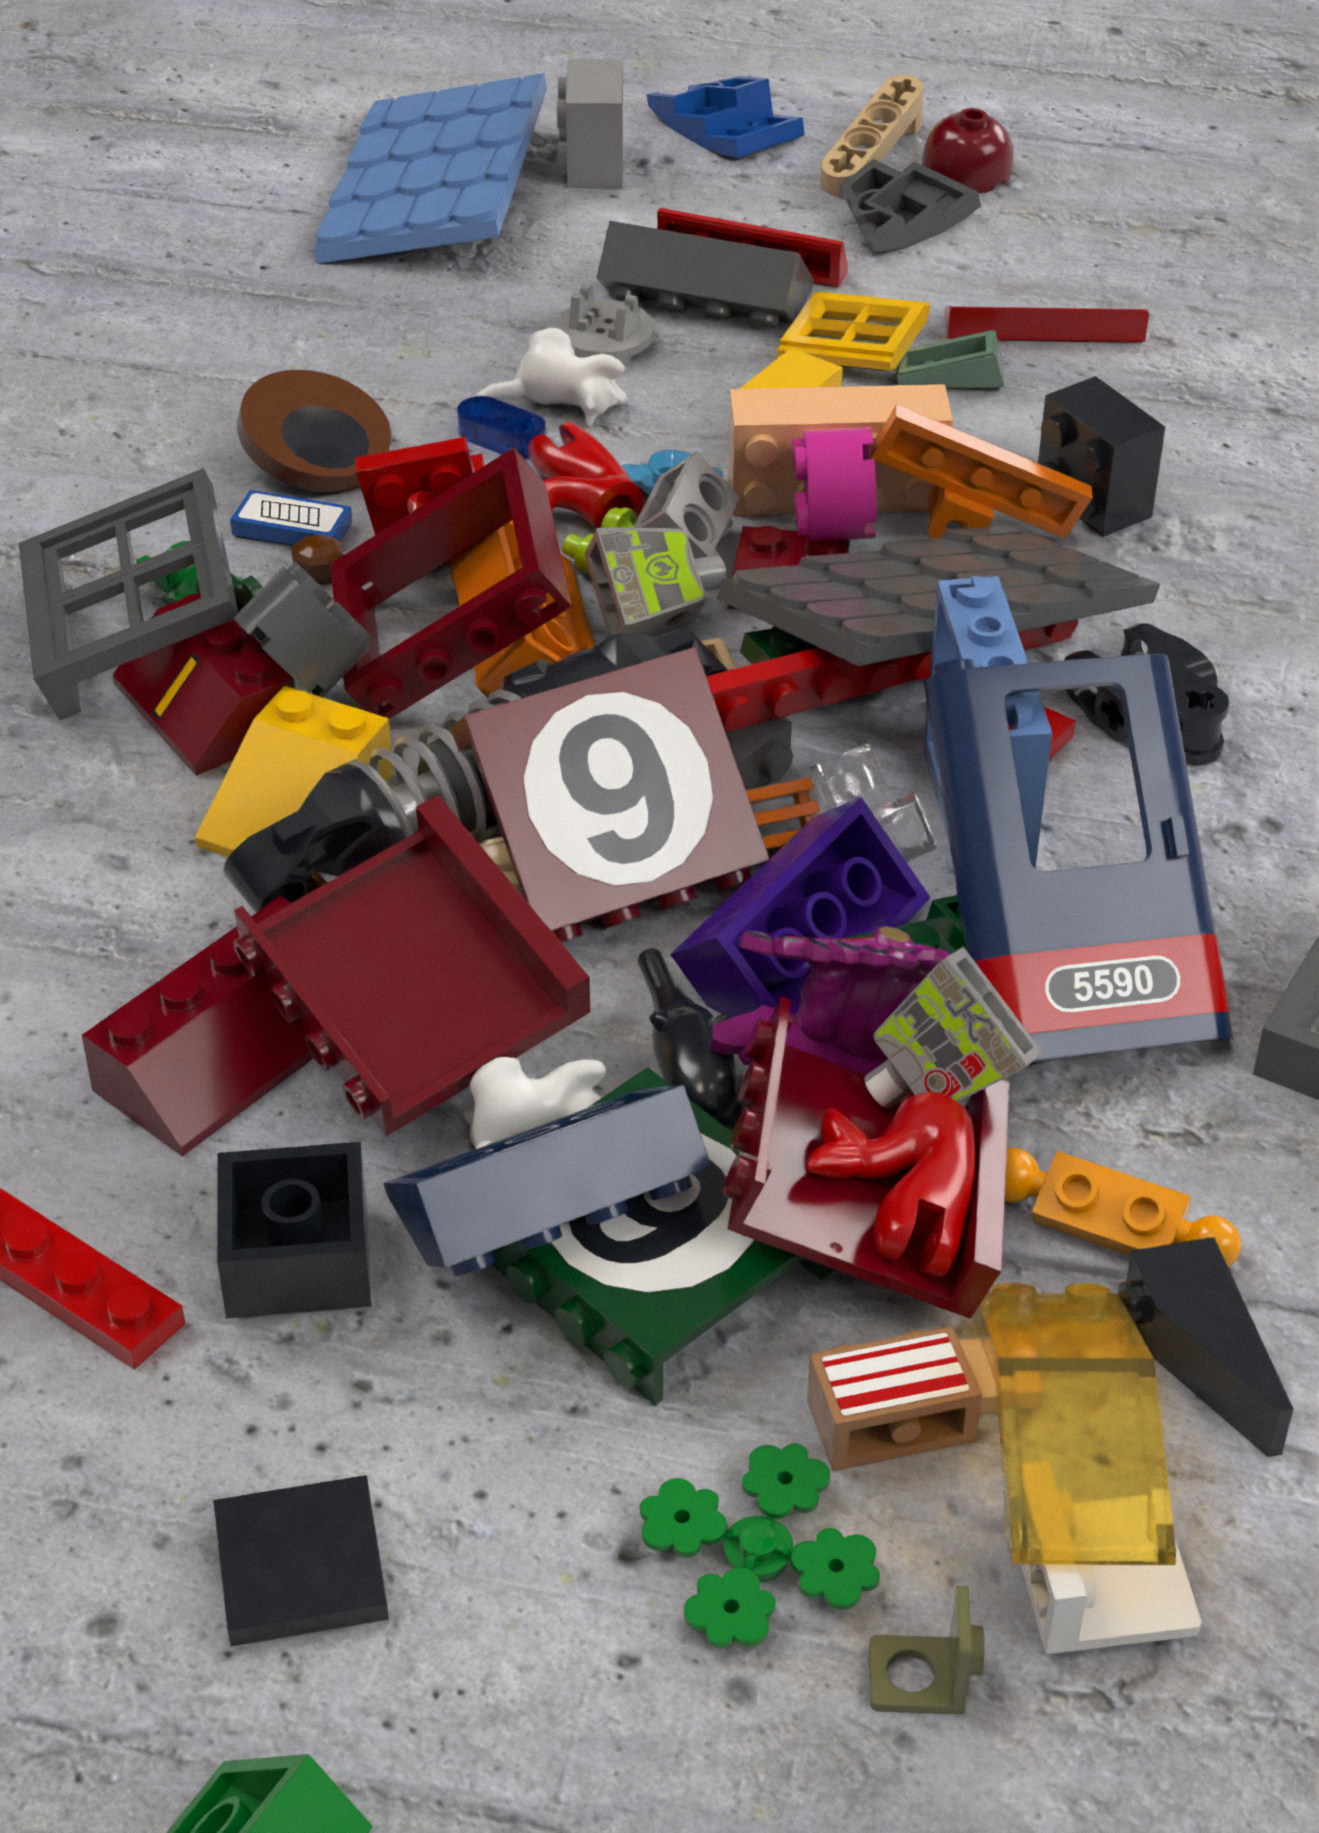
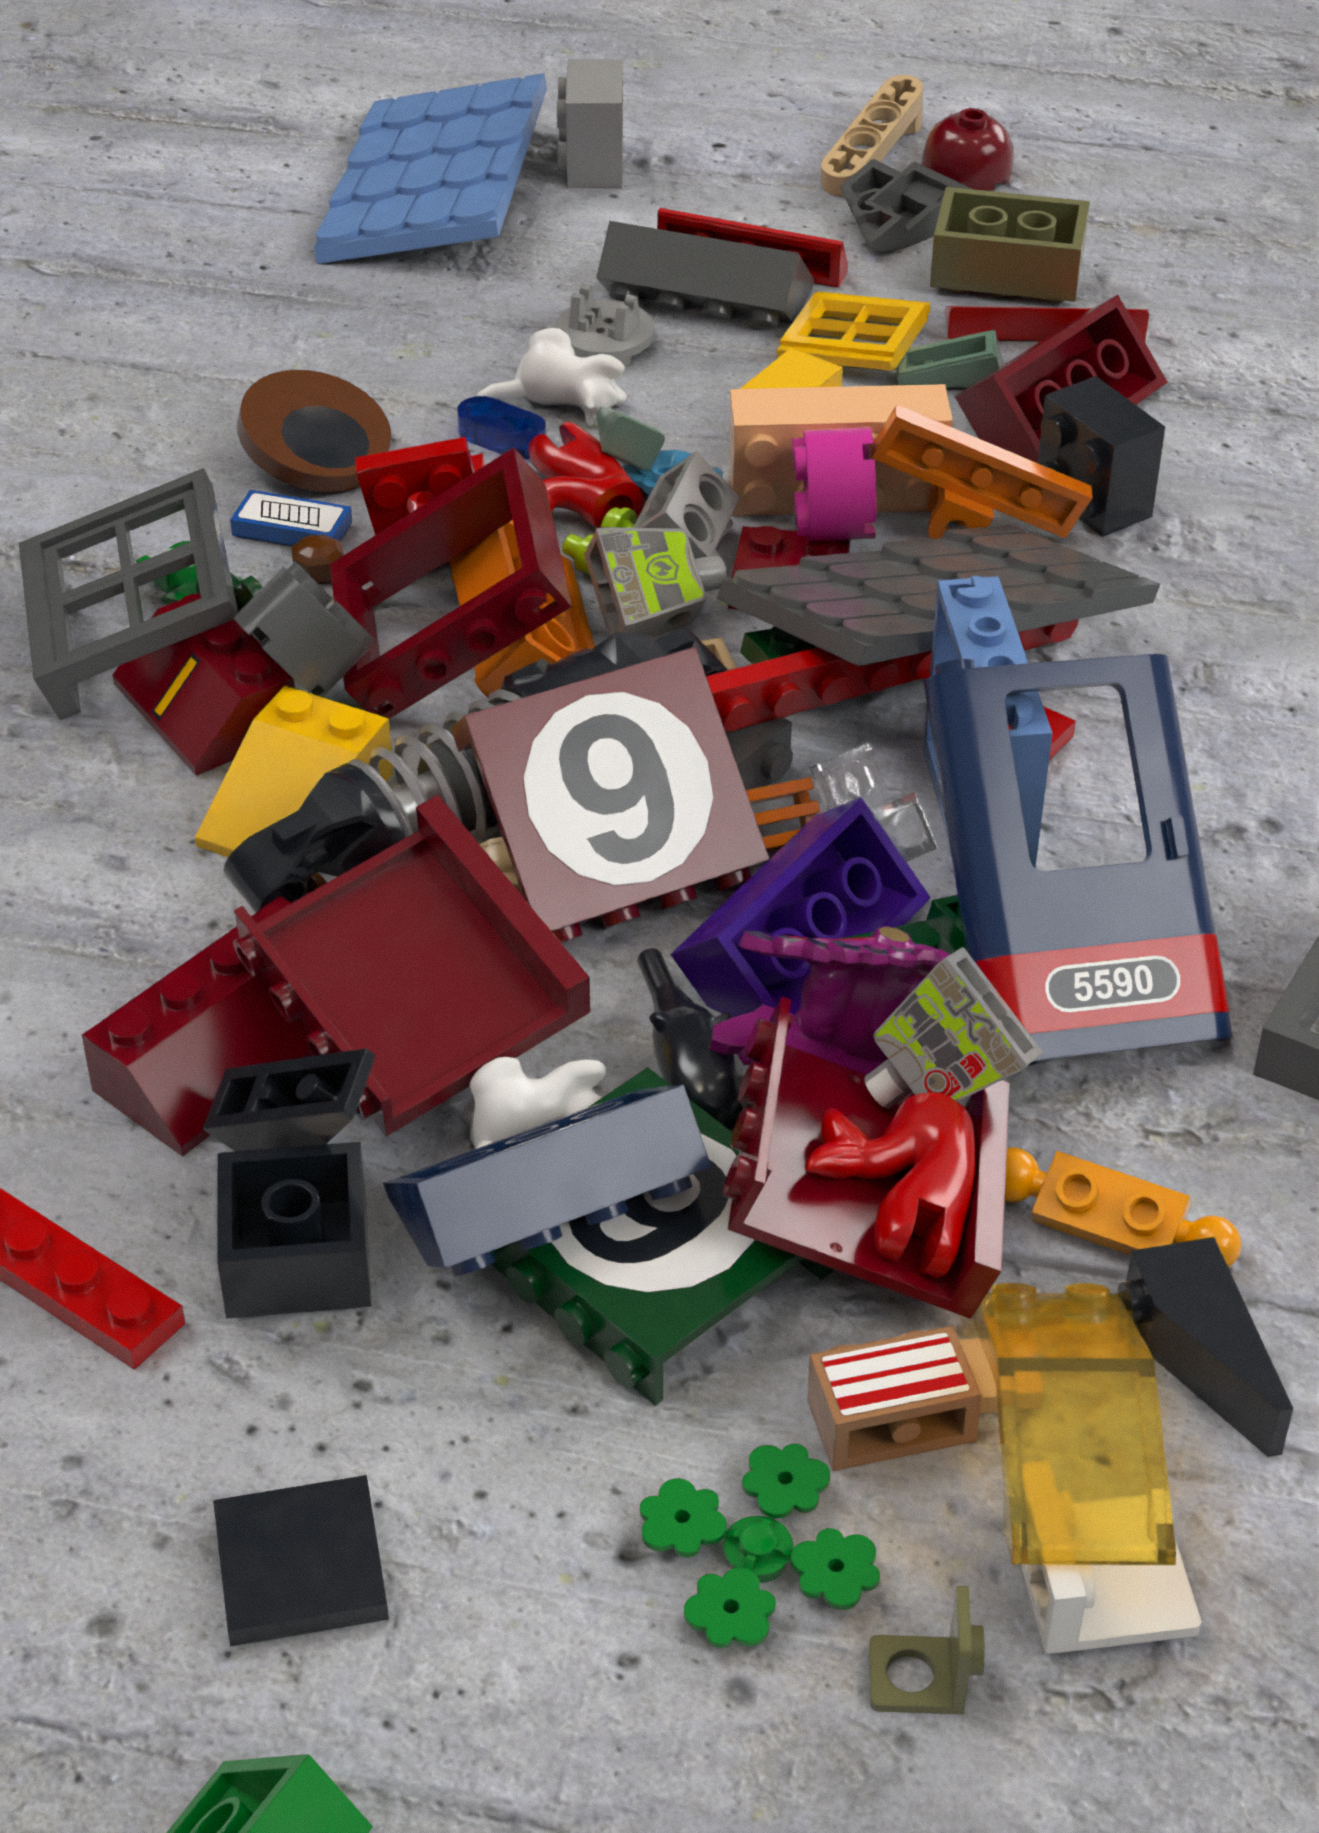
(288, 1101): none -> black slope
(628, 438): none -> sand green slope
(727, 116): blue slope -> none
(1009, 244): none -> olive brick
(1101, 343): none -> dark red slope
(1196, 691): black piece -> none

